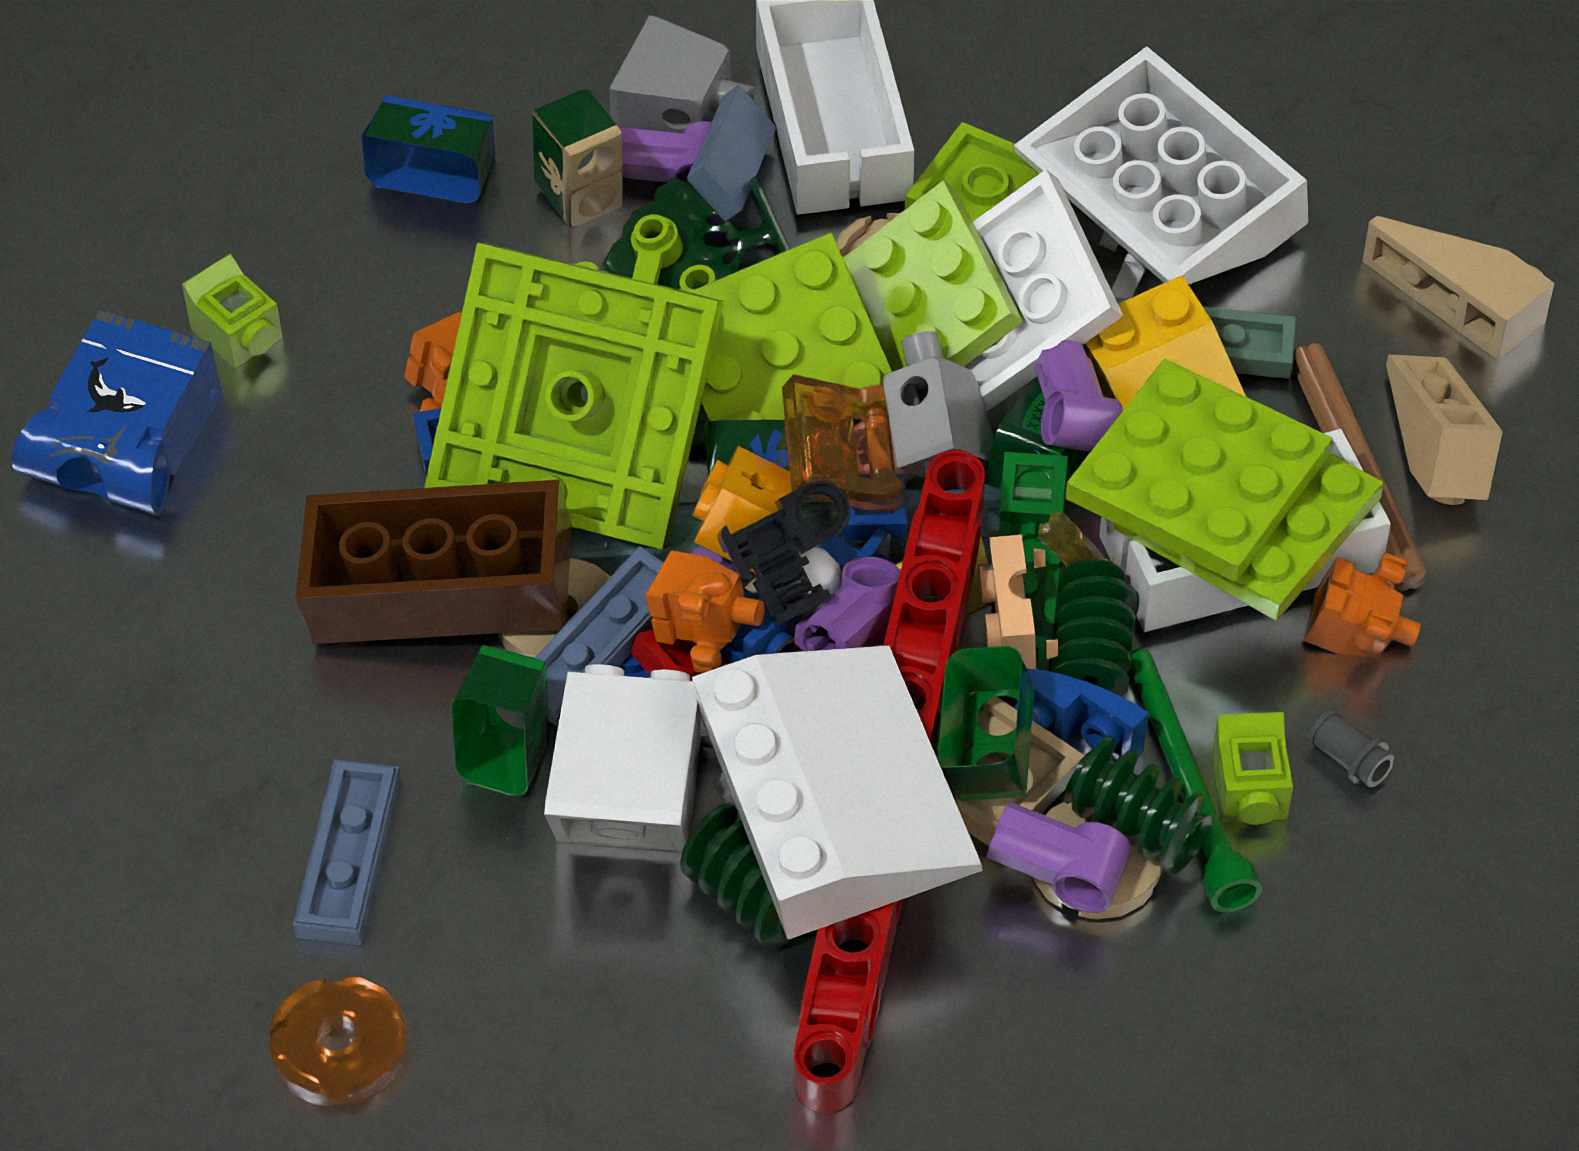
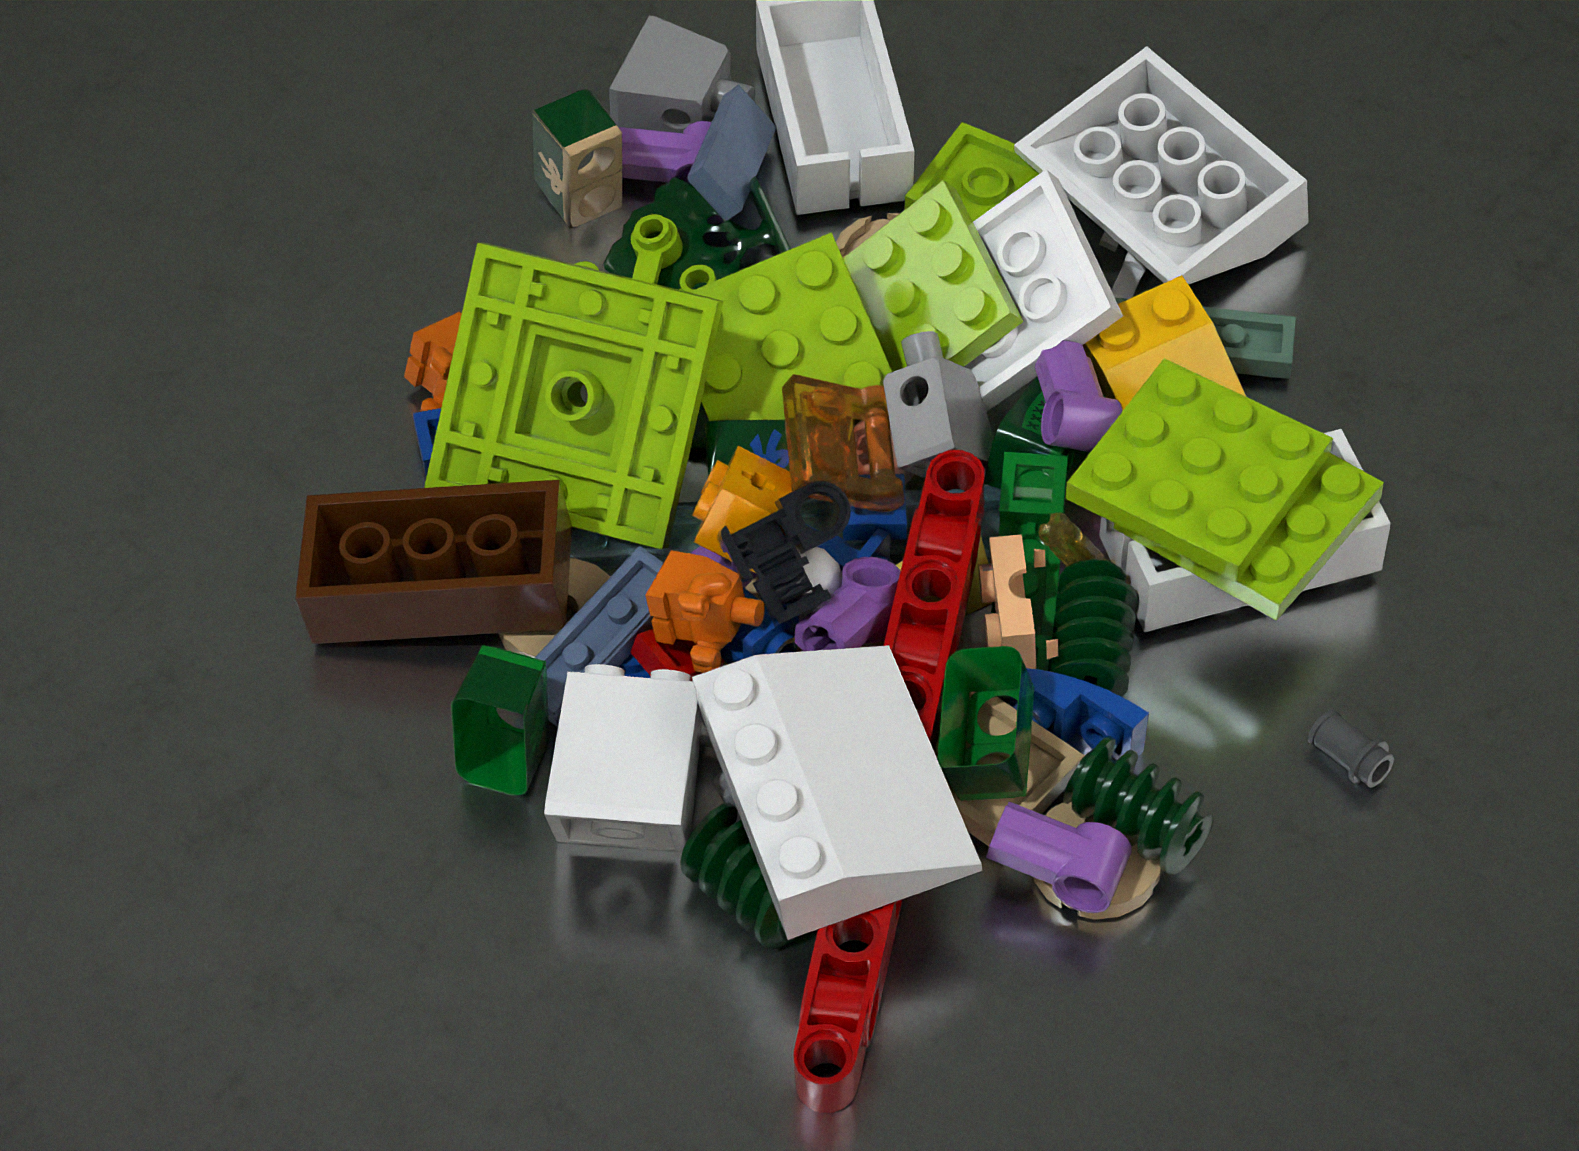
(122, 413): blue piece -> none
(231, 312): lime window -> none
(344, 1074): clear orange tile -> none
(347, 853): sand blue tile -> none
(428, 149): blue piece -> none
(1228, 877): green piece -> none
(1252, 768): lime window -> none
(1334, 413): medium nougat axle -> none
(1360, 611): orange piece -> none
(1444, 429): tan slope -> none
(1465, 283): tan slope -> none

